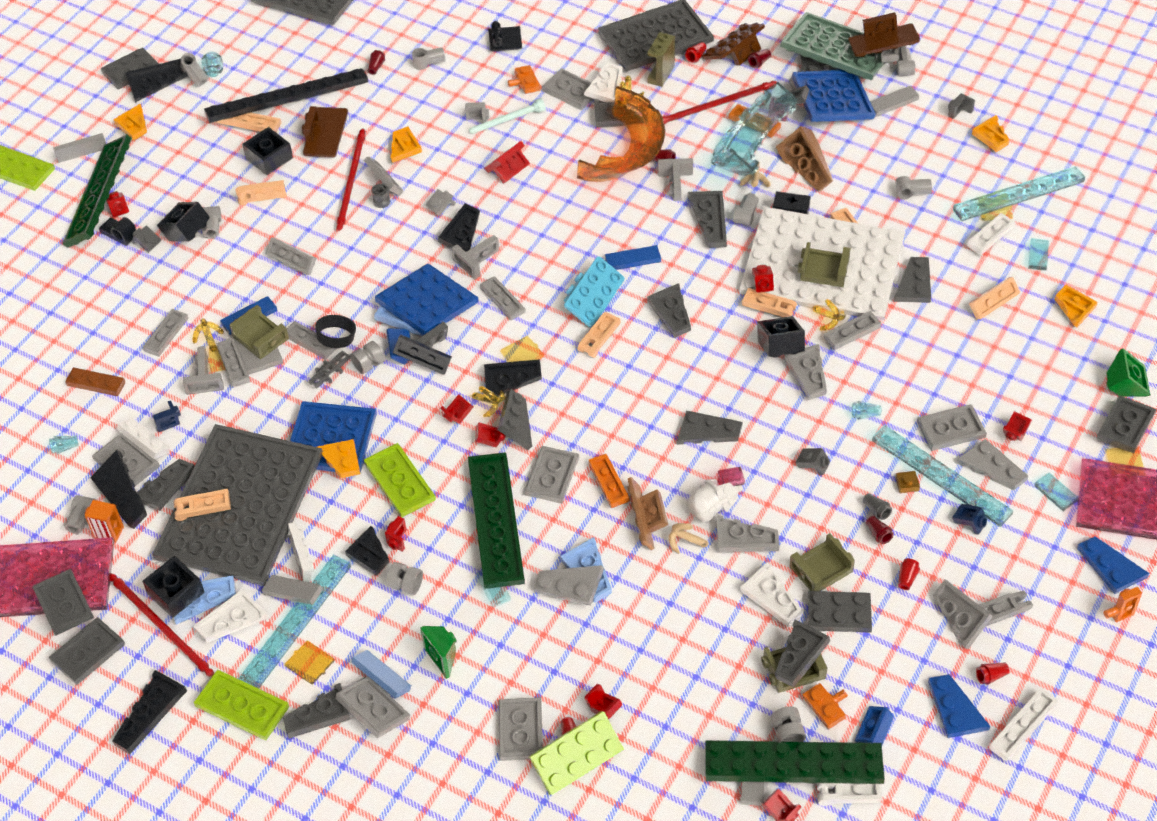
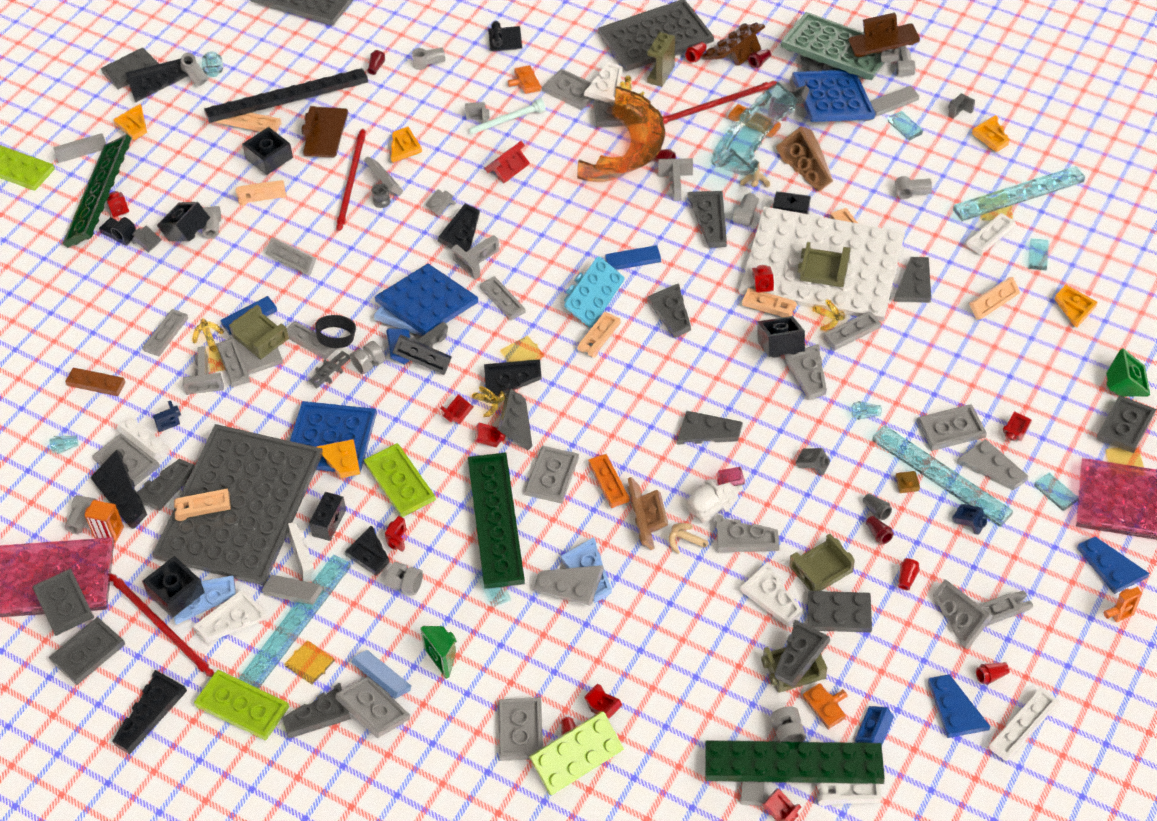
(327, 516): none -> black brick
(905, 125): none -> clear light blue tile

